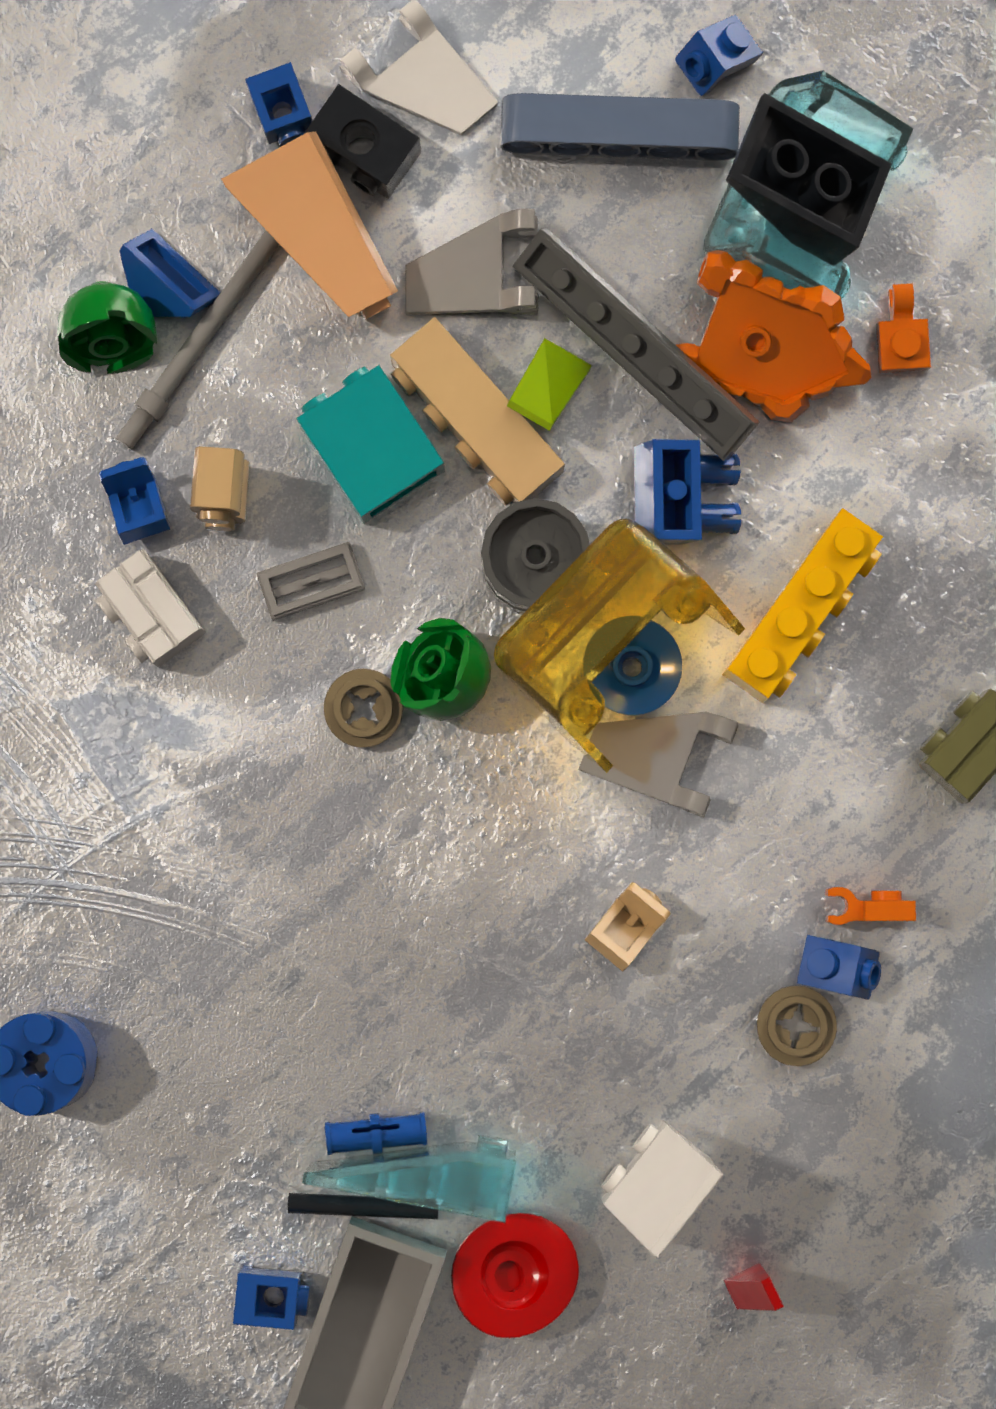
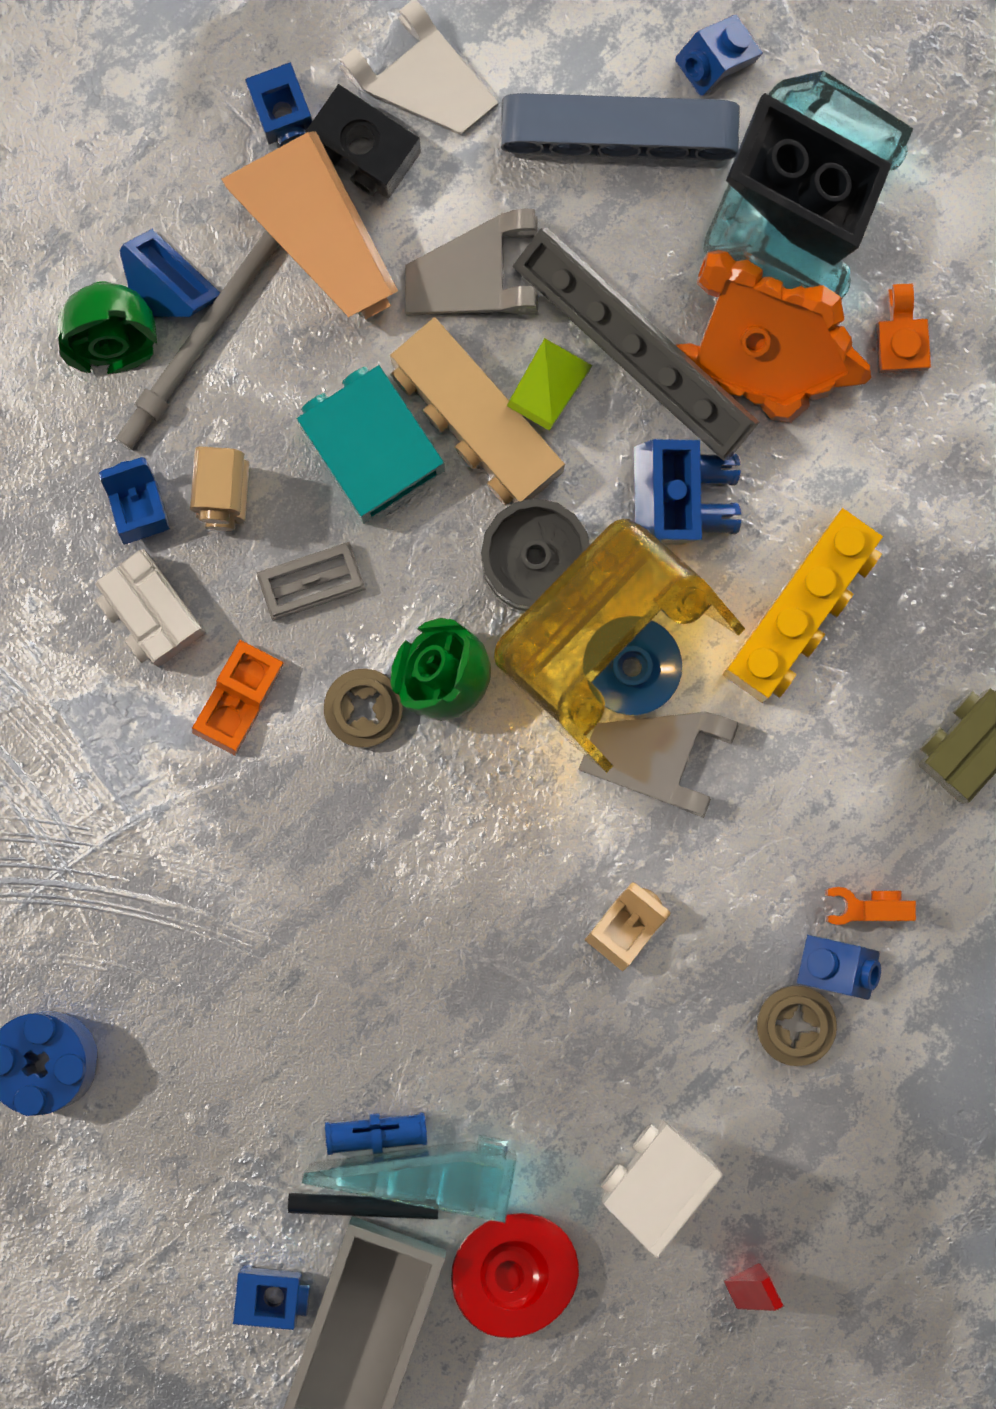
(237, 697): none -> orange slope

